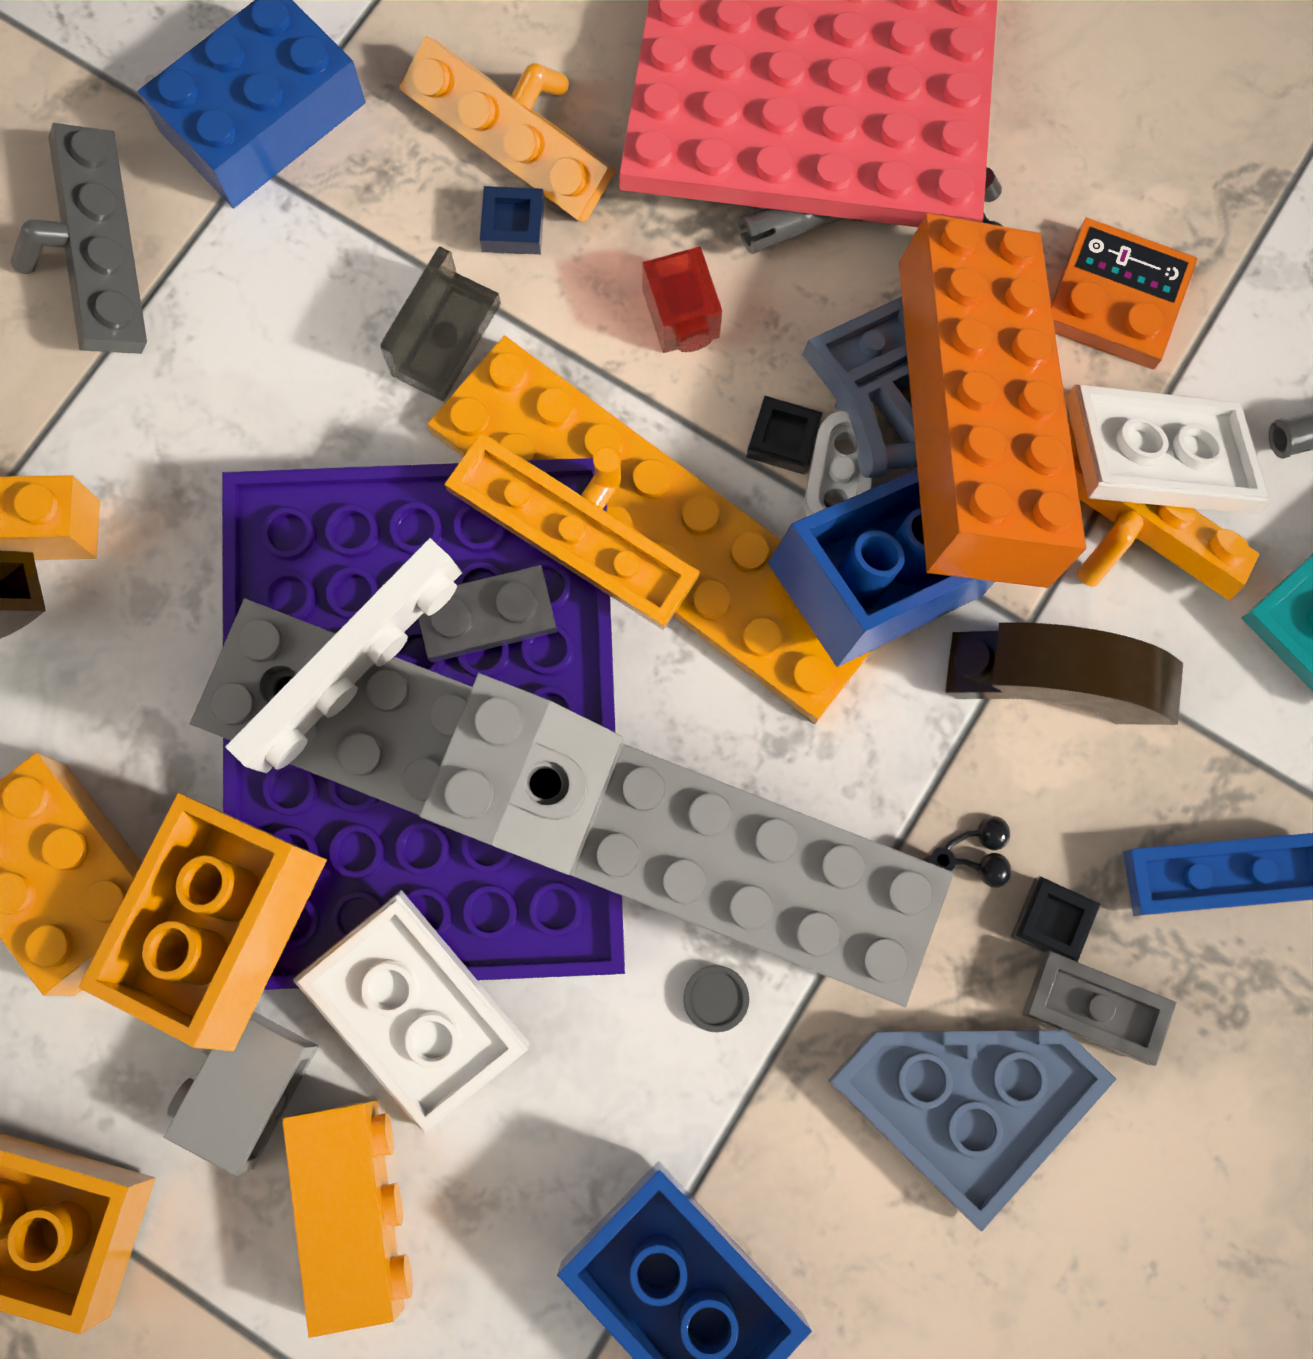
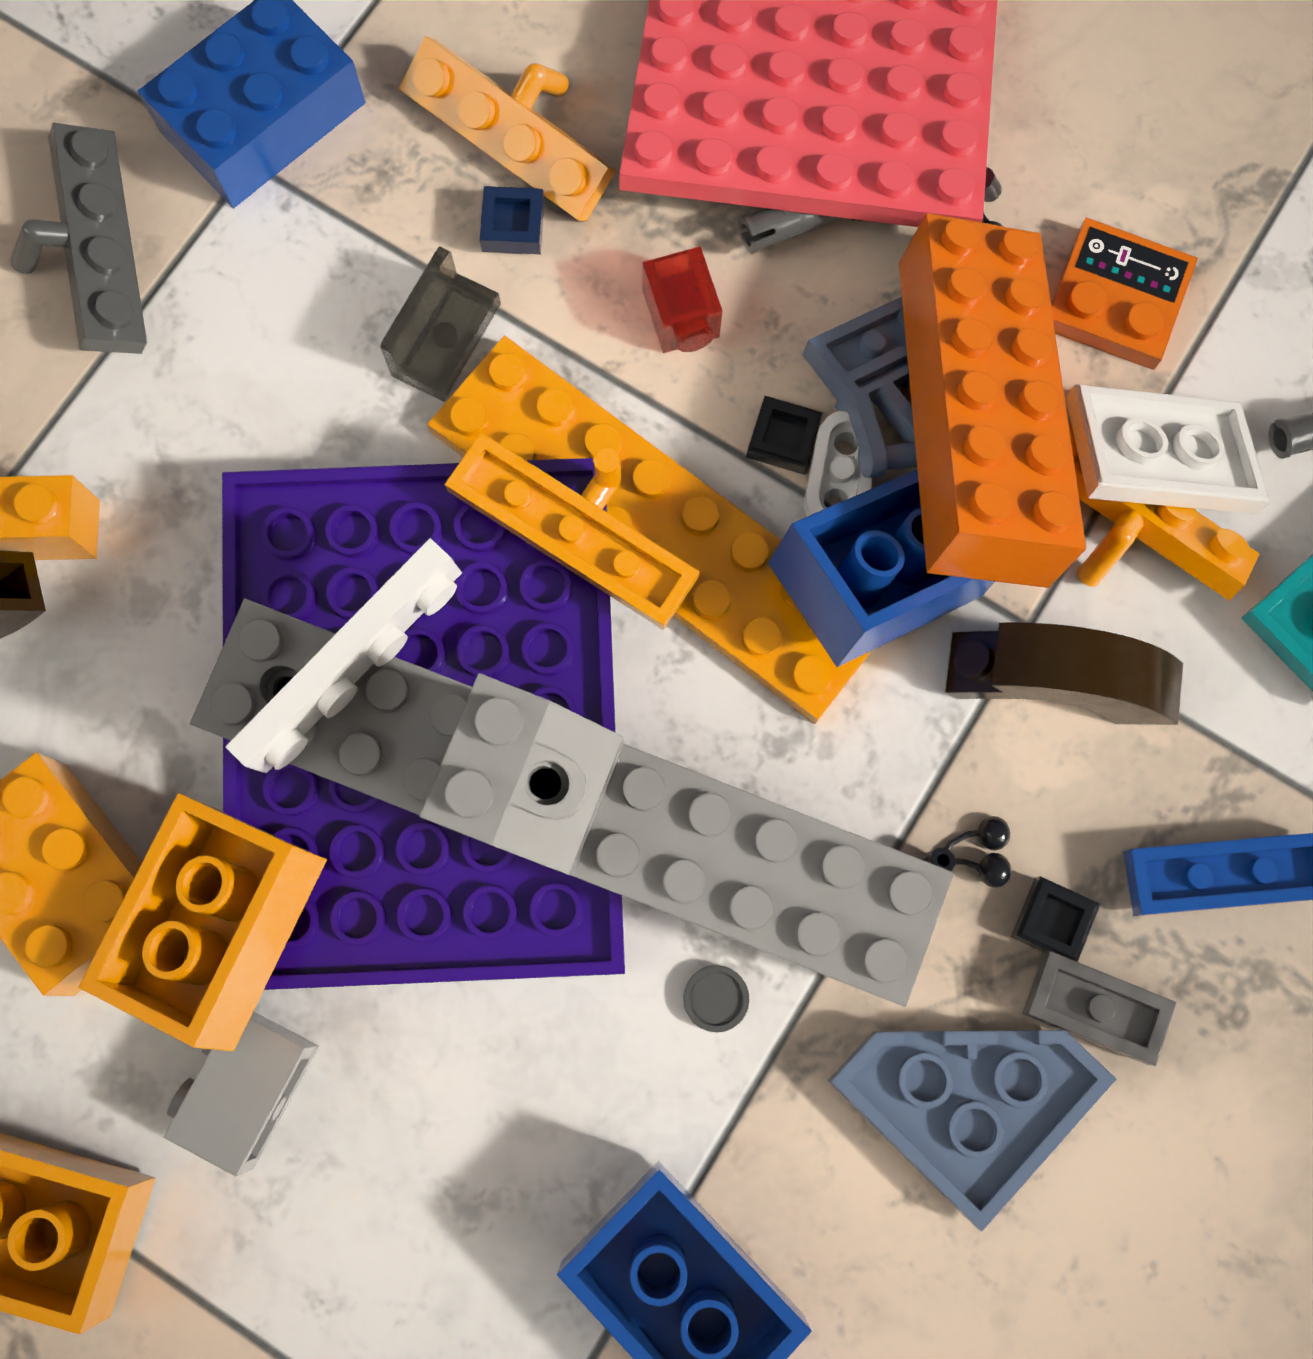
(346, 1218): light orange brick -> none
(412, 1012): white tile -> none
(489, 615): flat silver plate -> none

